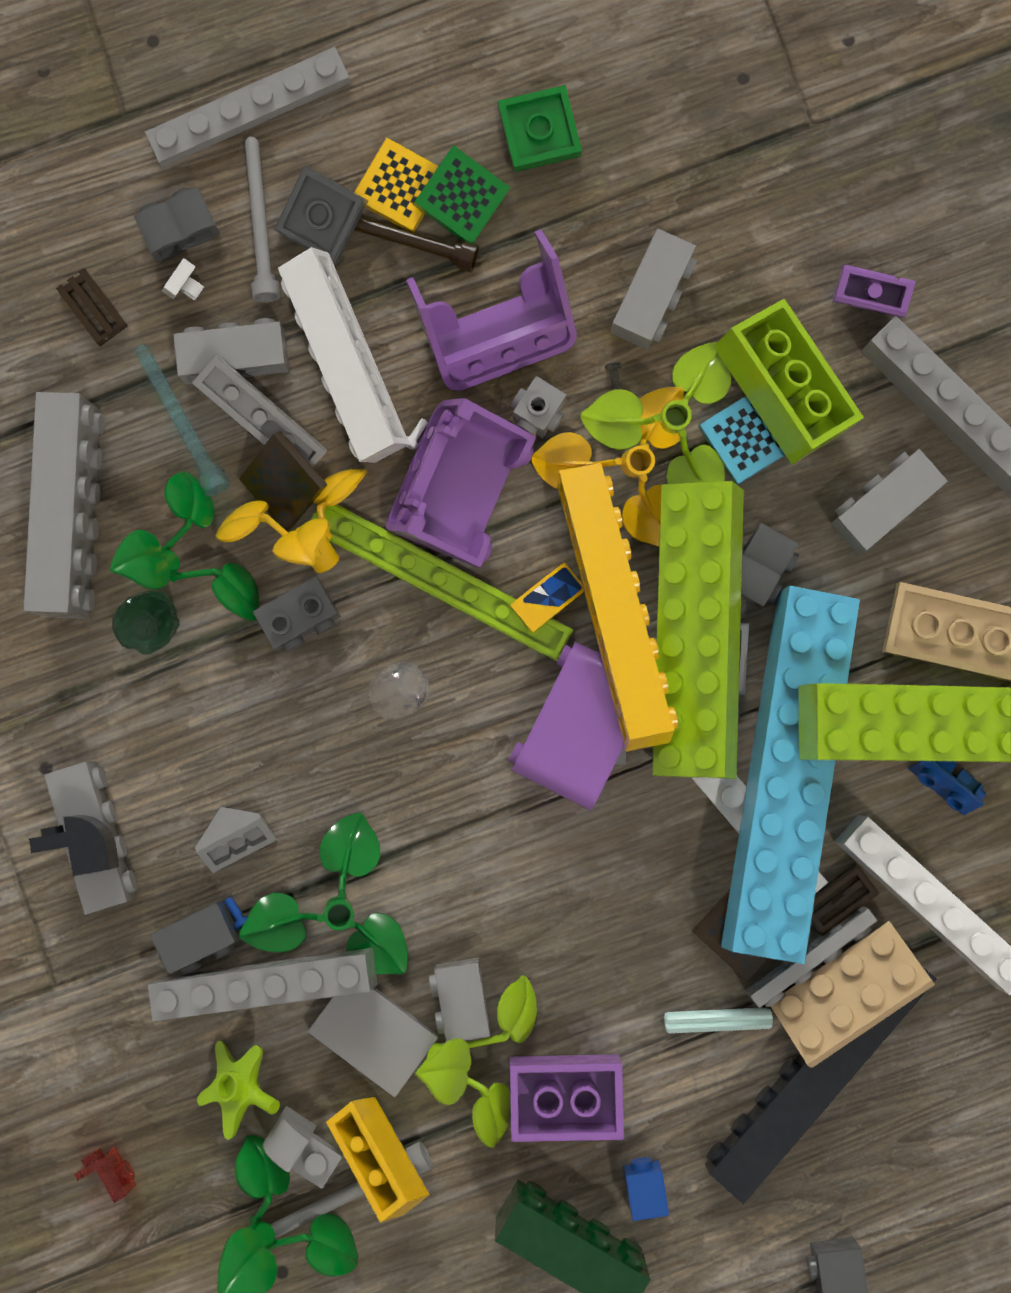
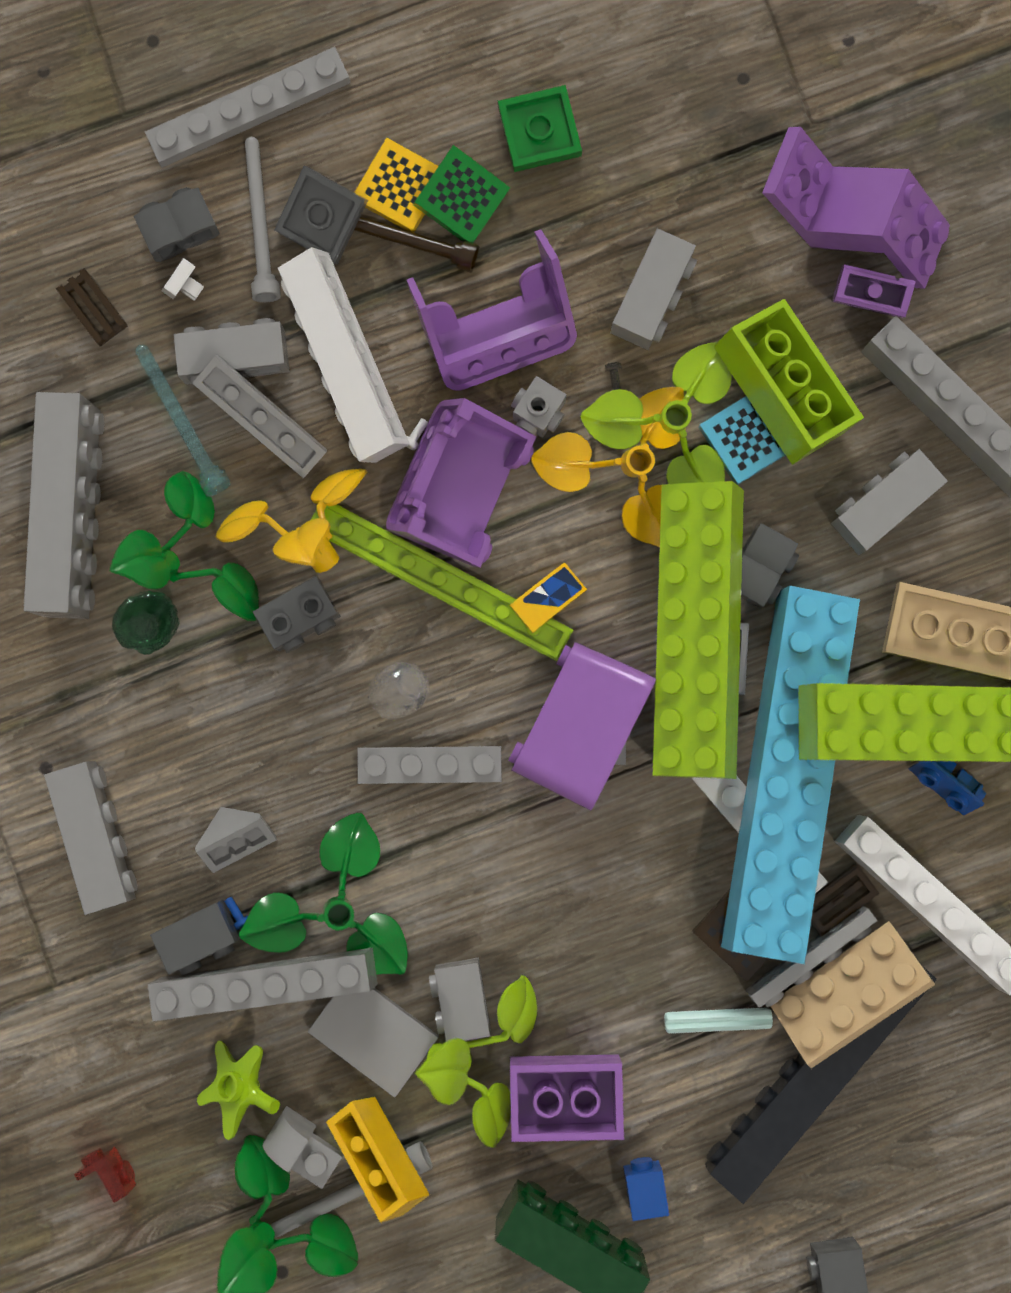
(88, 842): black brick -> none
(283, 480): dark brown tile -> none
(429, 764): none -> light grey plate
(615, 608): yellow brick -> none
(856, 207): none -> medium lavender bracket

